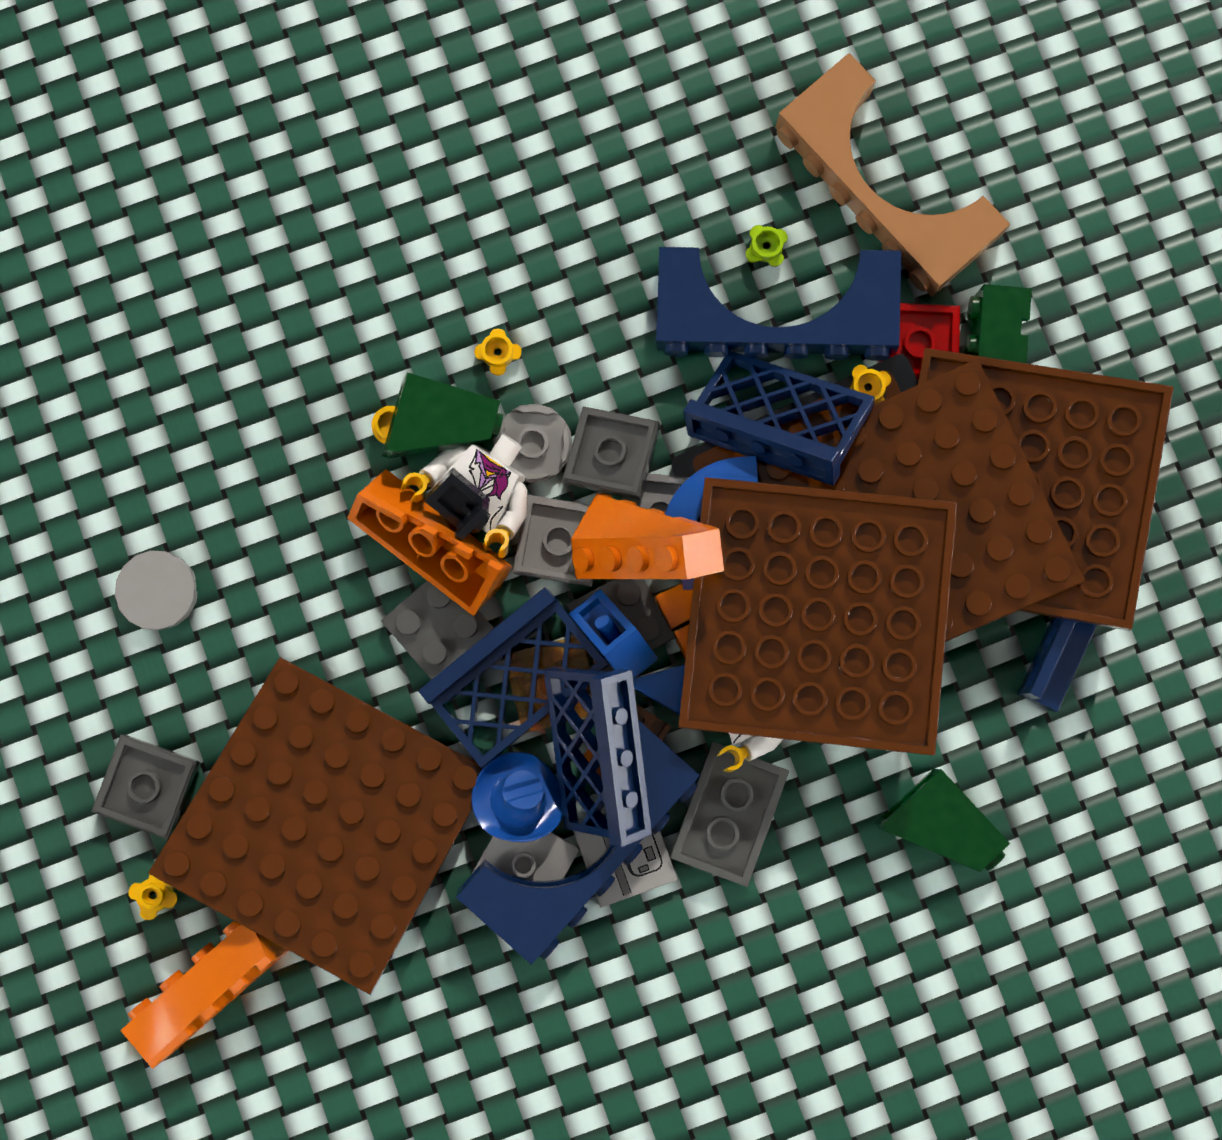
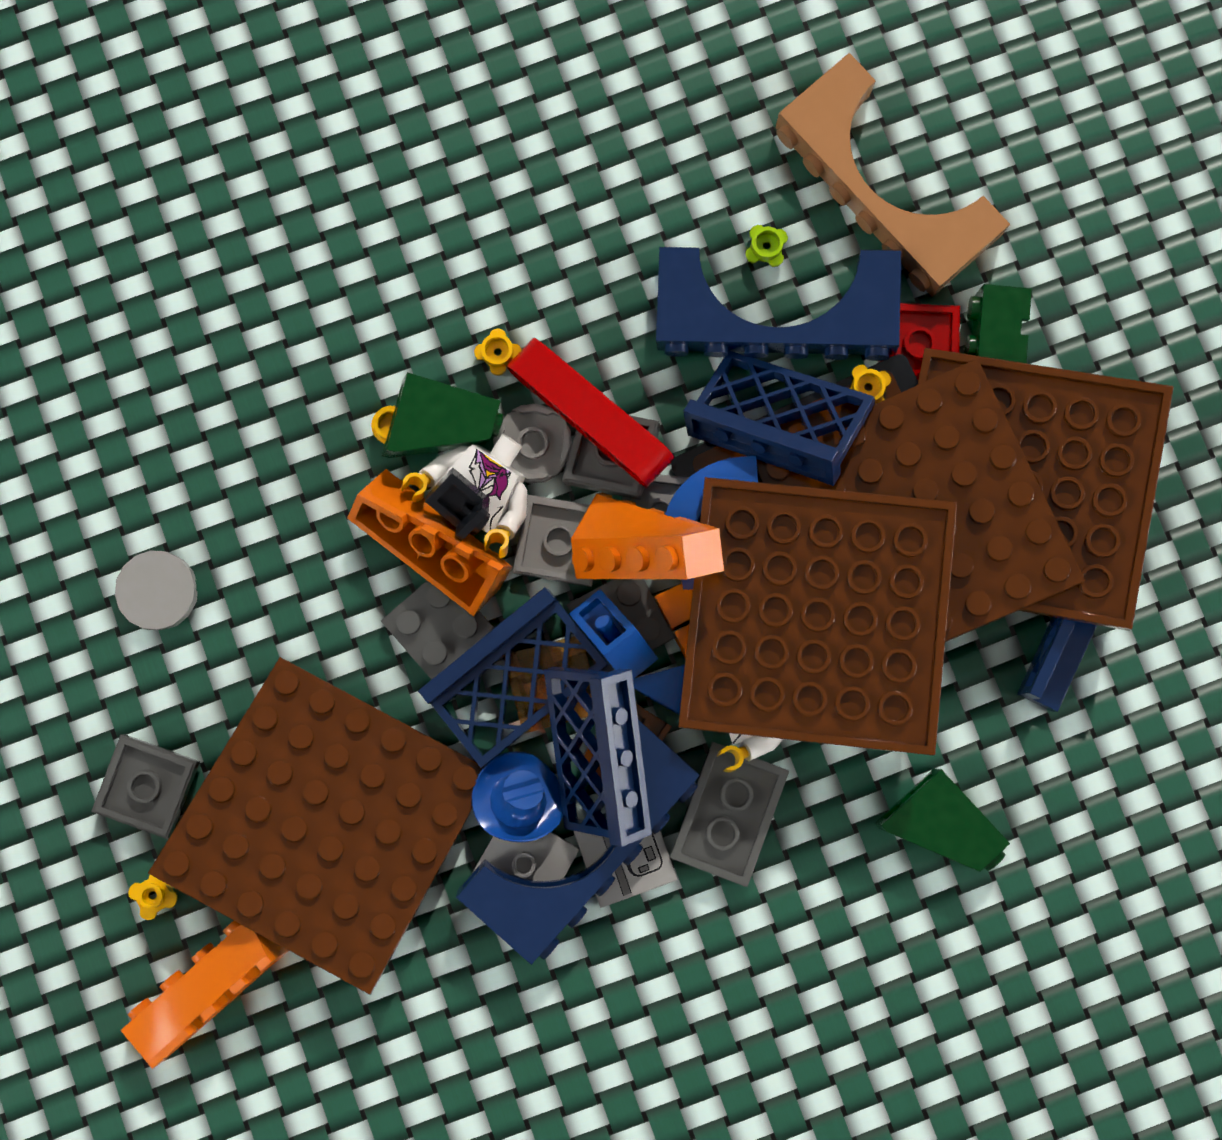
(590, 412): none -> red beam

